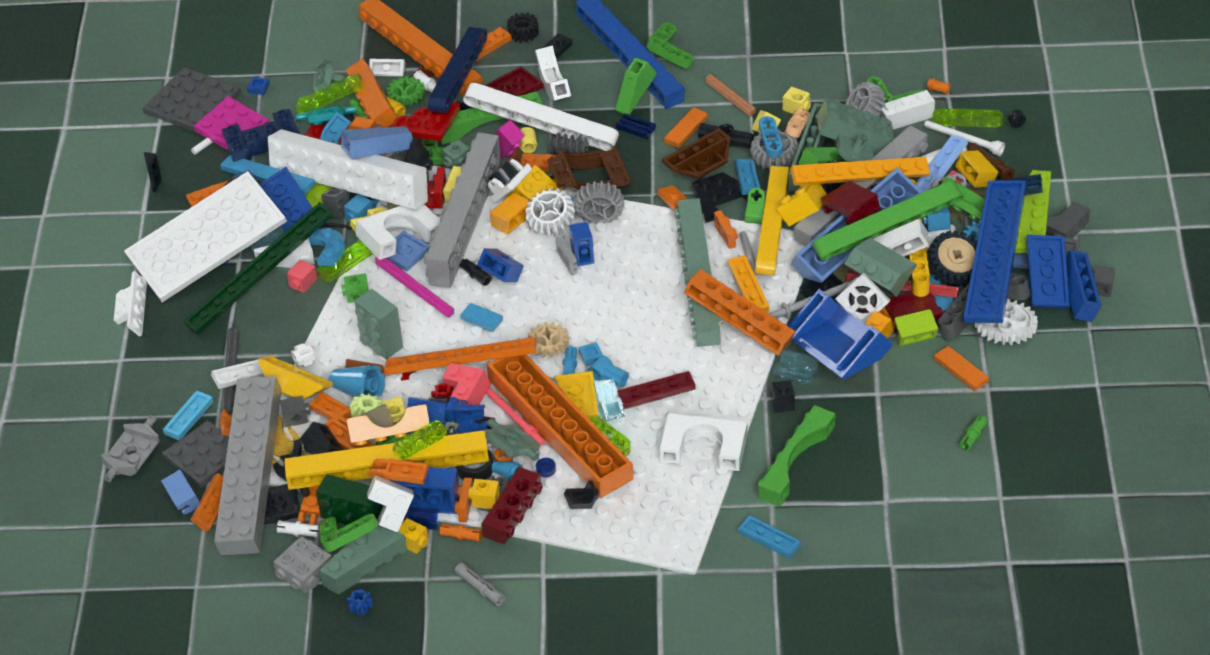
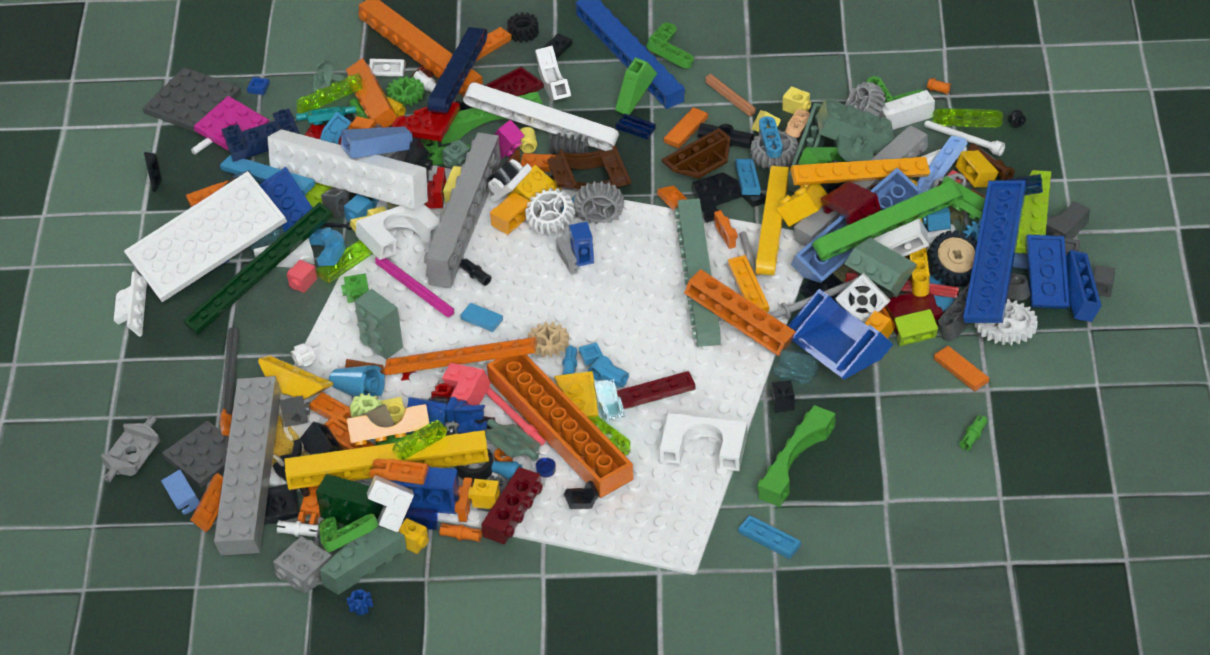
(188, 415): medium azure plate -> none
(228, 376): white tile -> none
(408, 251): medium blue tile -> none
(485, 588): light grey pin -> none
(500, 265): blue brick -> none
(755, 209): bright green piece -> none

